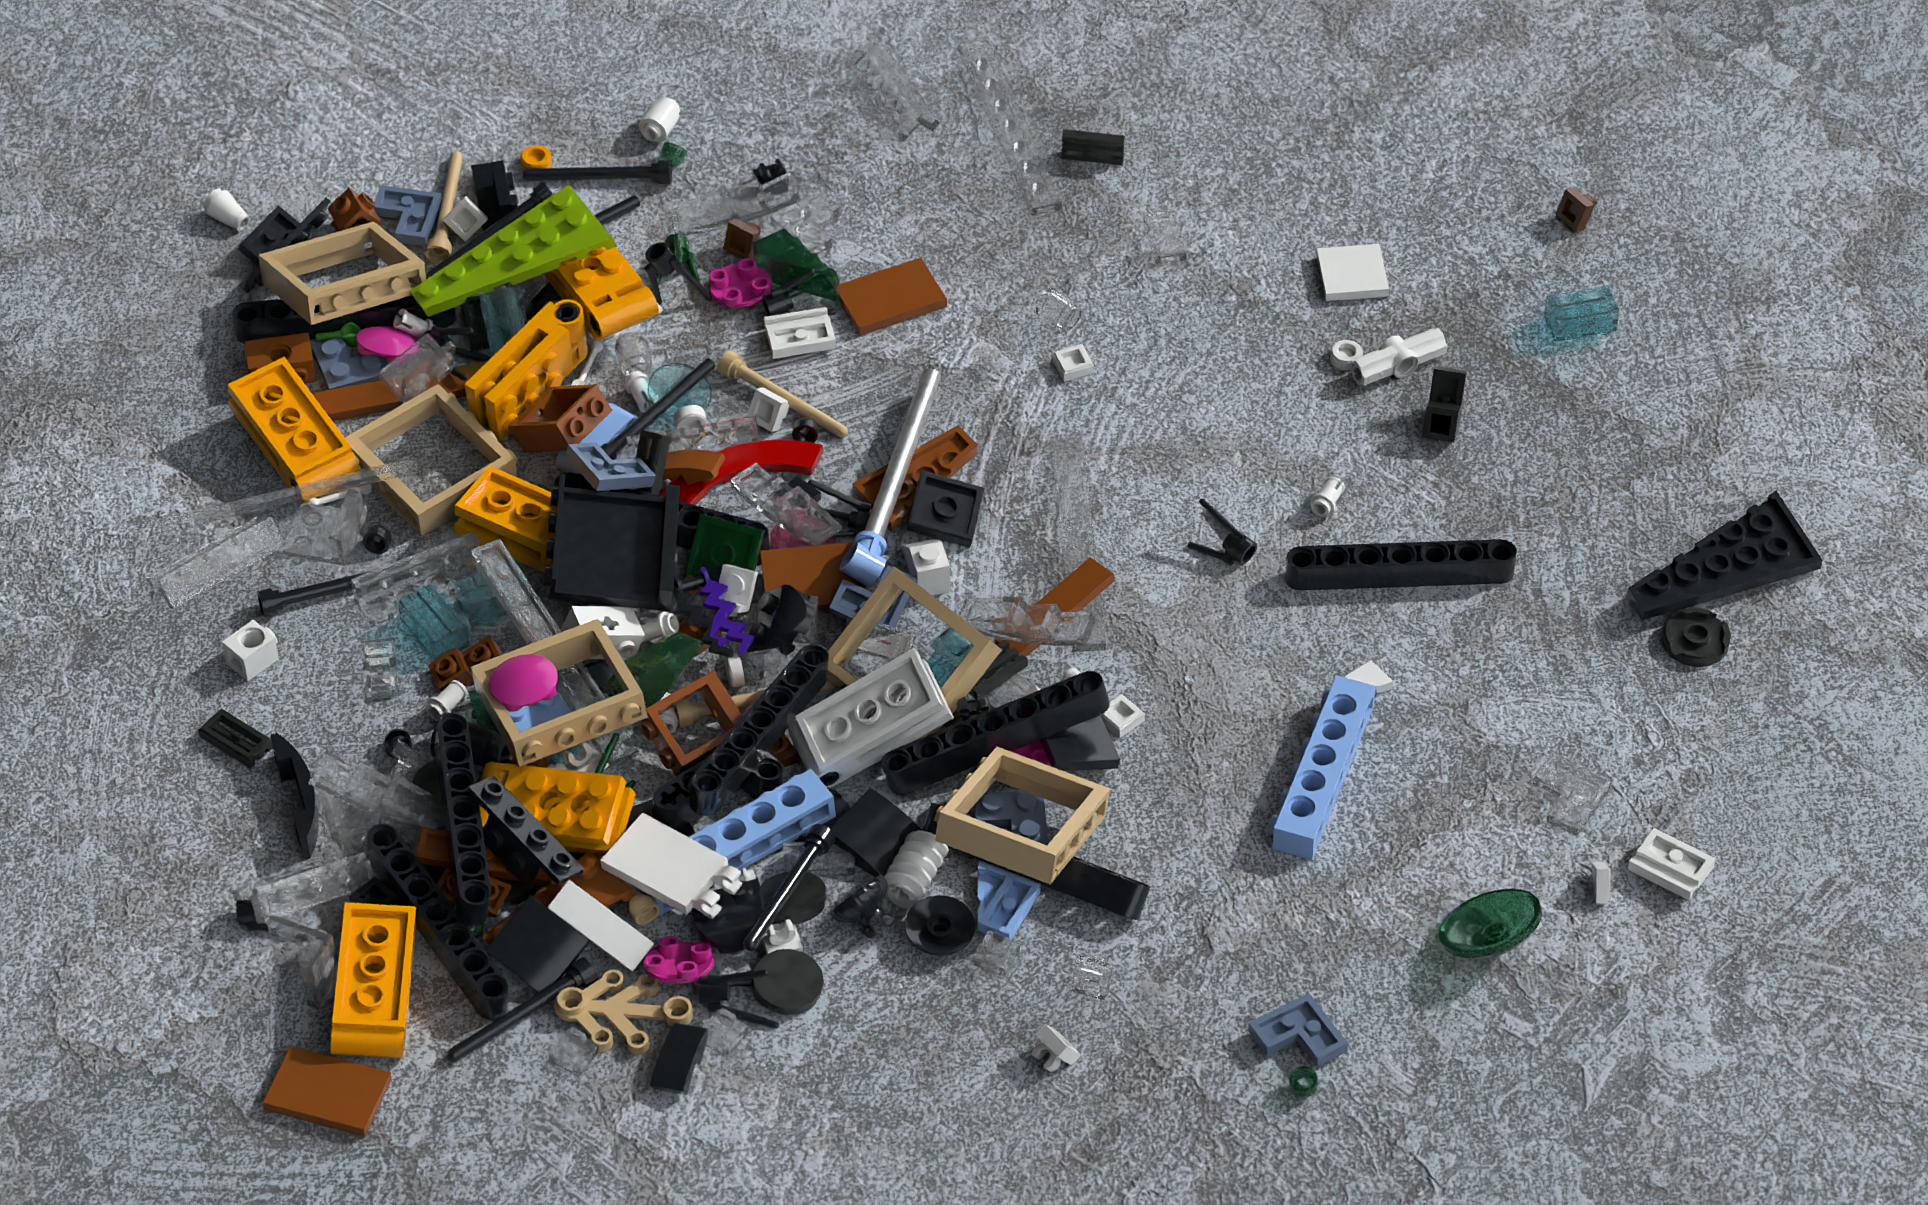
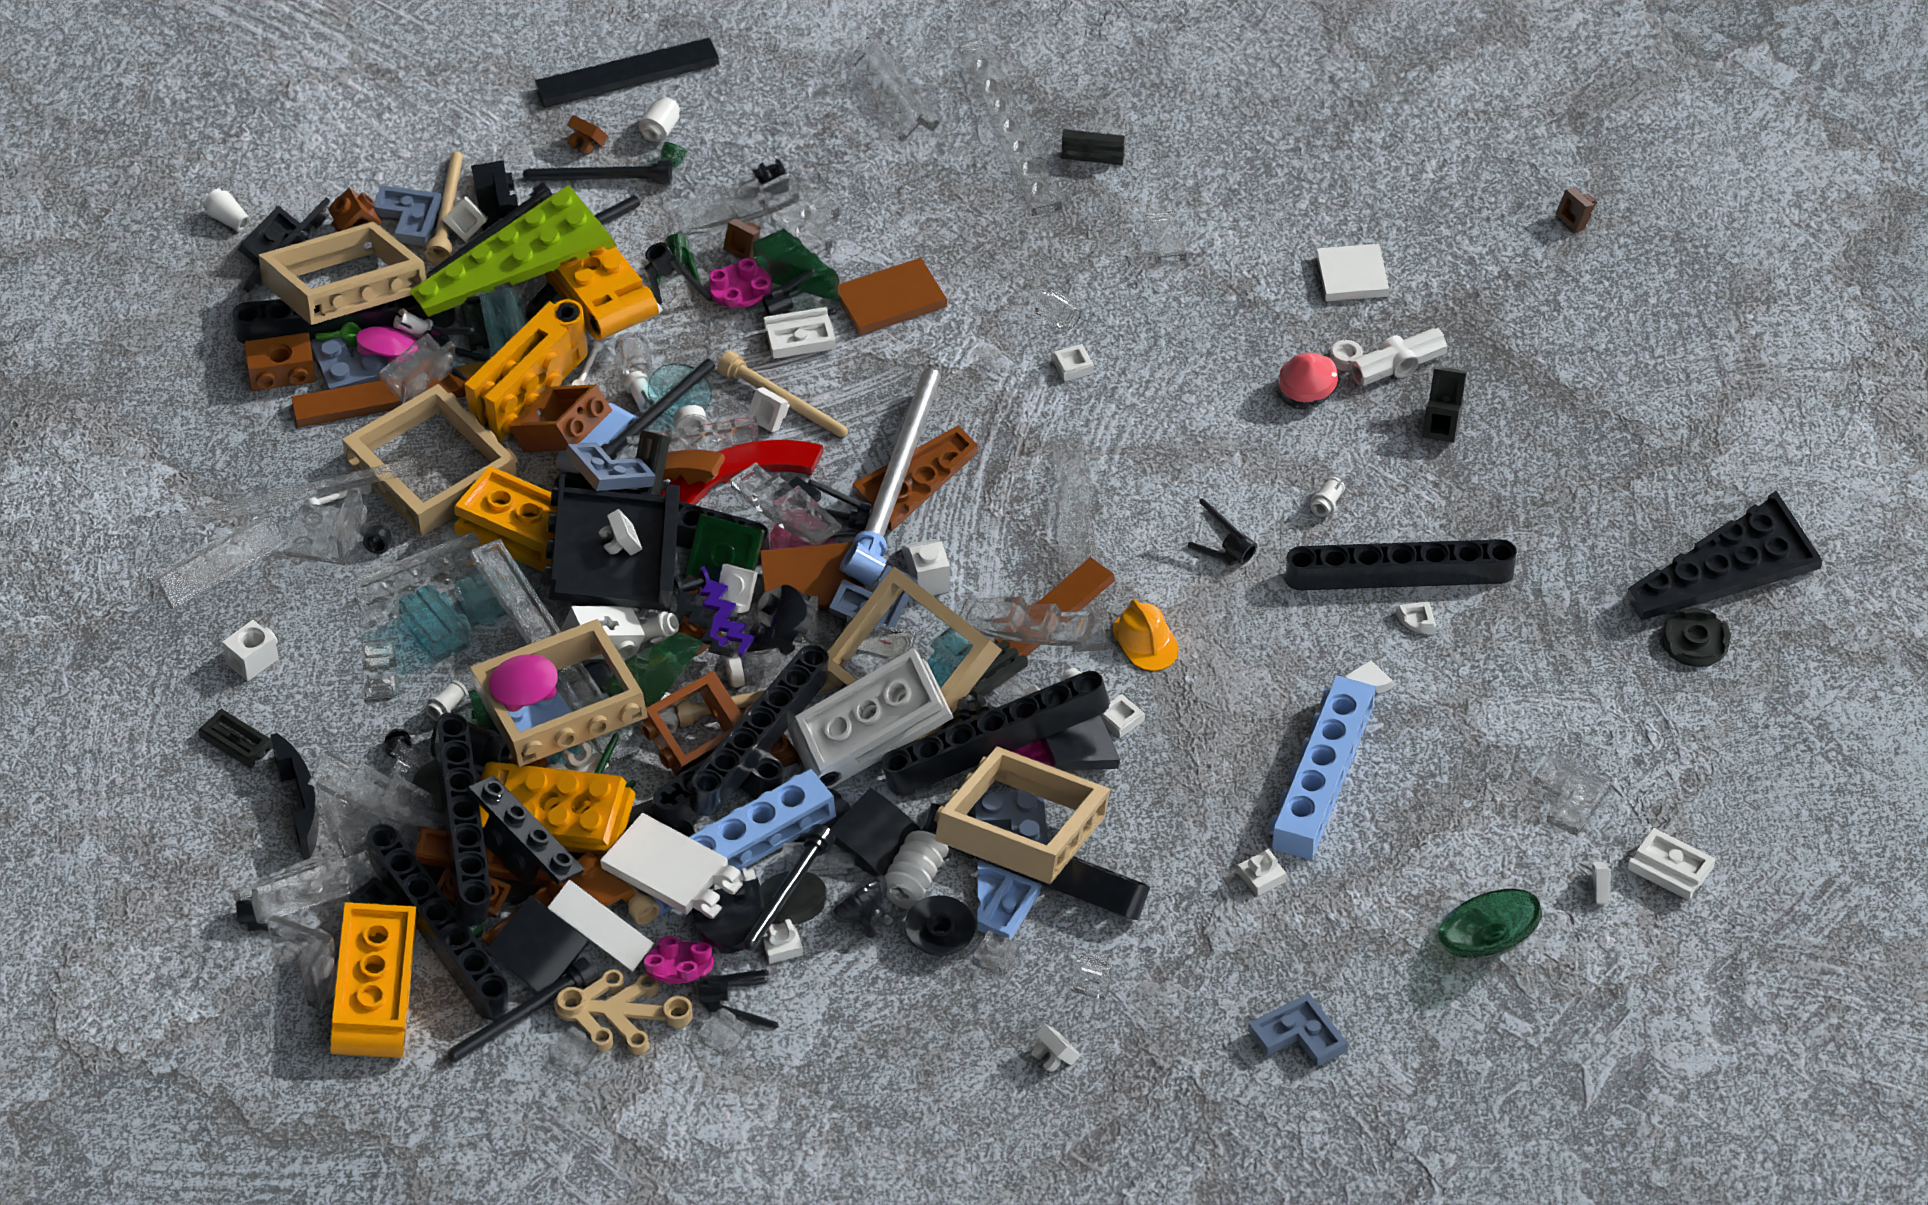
(271, 601): black piece -> none
(290, 425): light orange hinge -> none
(327, 1091): dark orange tile -> none
(457, 665): dark orange slope -> none
(536, 157): light orange tile -> none
(585, 131): none -> dark orange tile
(622, 532): none -> white tile
(627, 72): none -> black tile
(678, 1057): black slope -> none
(792, 982): pearl dark grey tile -> none
(811, 432): black hinge -> none
(945, 508): black tile -> none
(1146, 637): none -> light orange piece
(1262, 872): none -> white tile
(1307, 380): none -> coral hair
(1310, 1078): clear green hinge -> none
(1417, 617): none -> white tile
(1581, 313): clear light blue brick -> none

